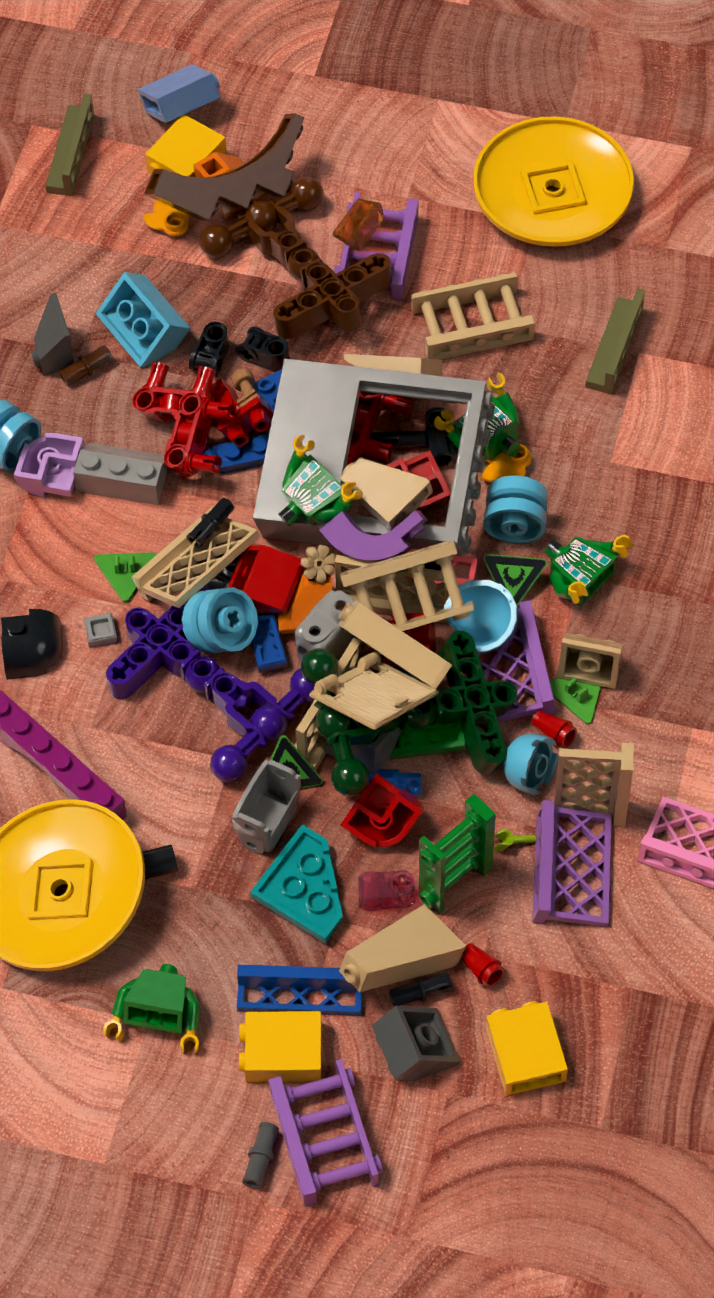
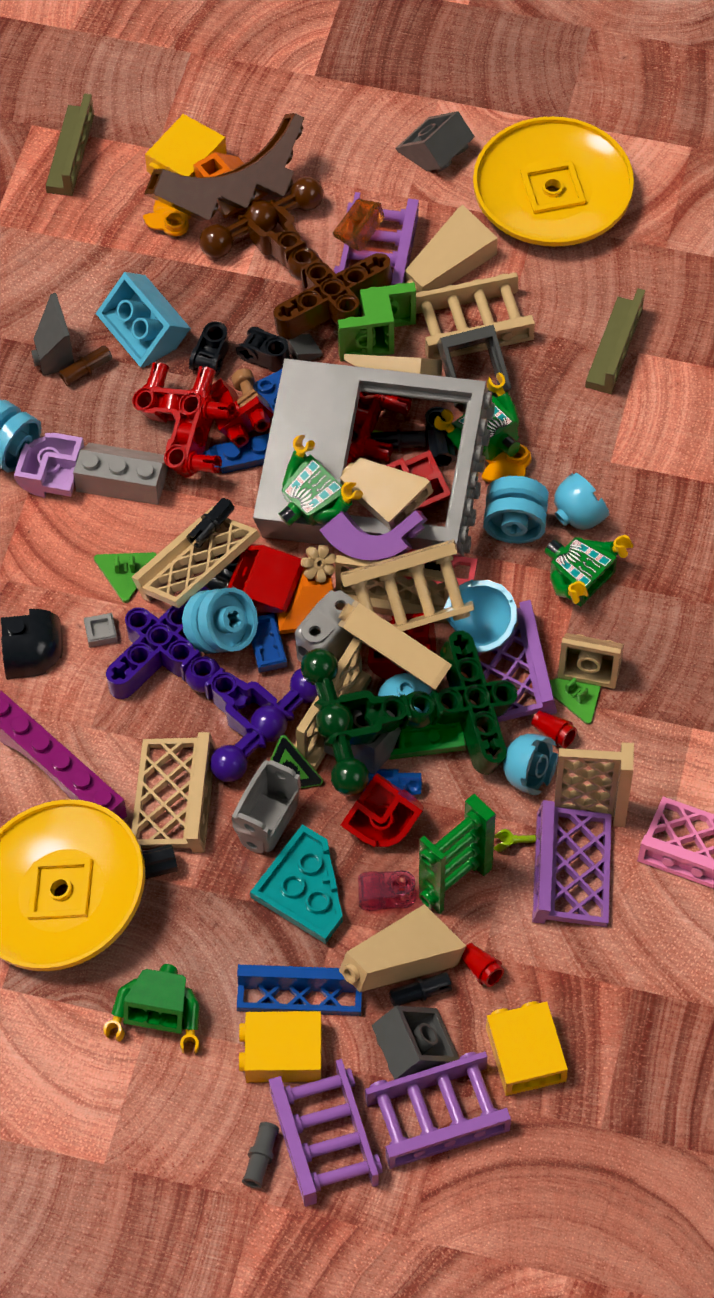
(179, 93): medium blue brick -> none
(198, 791): none -> tan fence
(304, 348): none -> dark grey slope
(371, 696): tan window -> none
(380, 312): none -> bright green bracket
(431, 1139): none -> medium lavender fence
(437, 141): none -> dark grey slope
(452, 252): none -> tan slope
(471, 338): none -> dark grey window
(515, 573): black piece -> none
(578, 504): none -> medium azure cylinder

